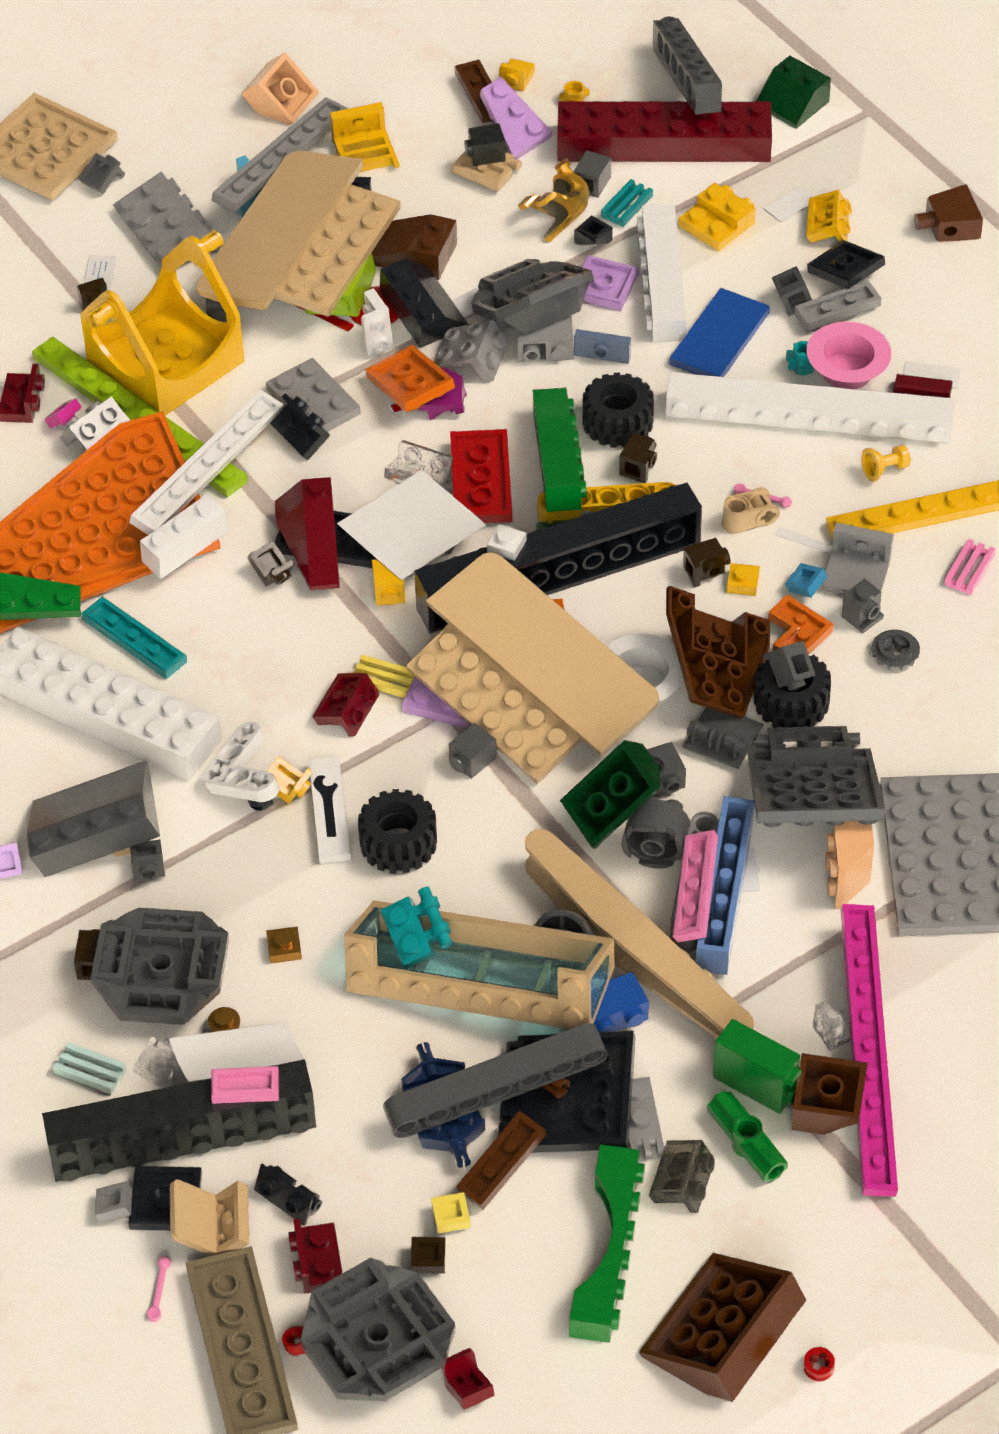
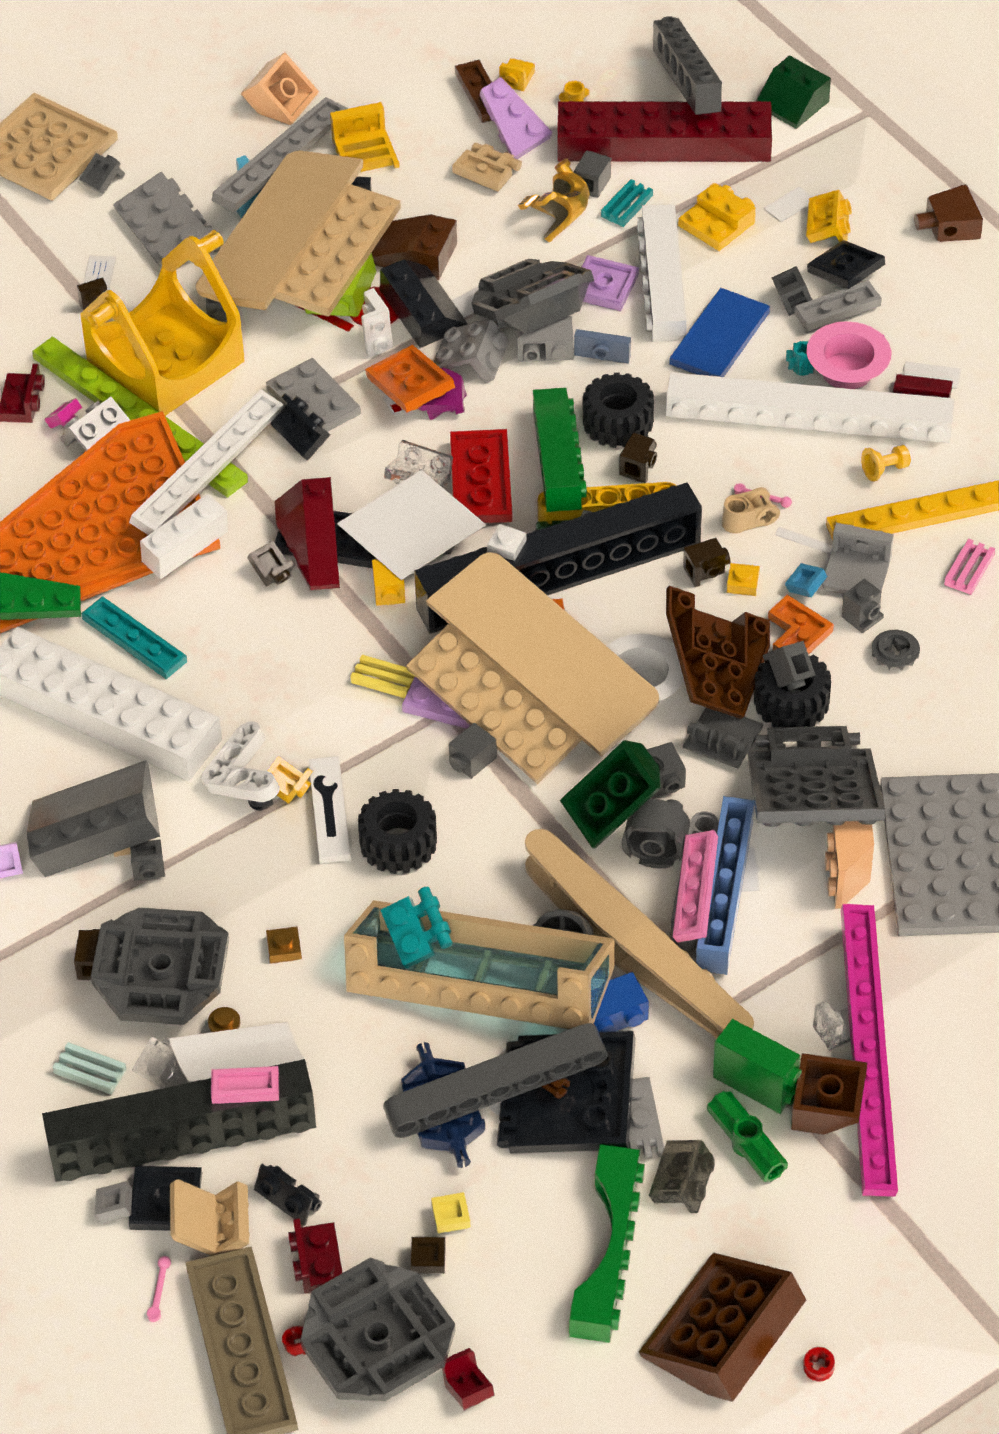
(347, 702): dark red bracket -> none
(485, 144): pearl dark grey brick -> none
(501, 1160): reddish brown plate -> none
(593, 232): black slope -> none

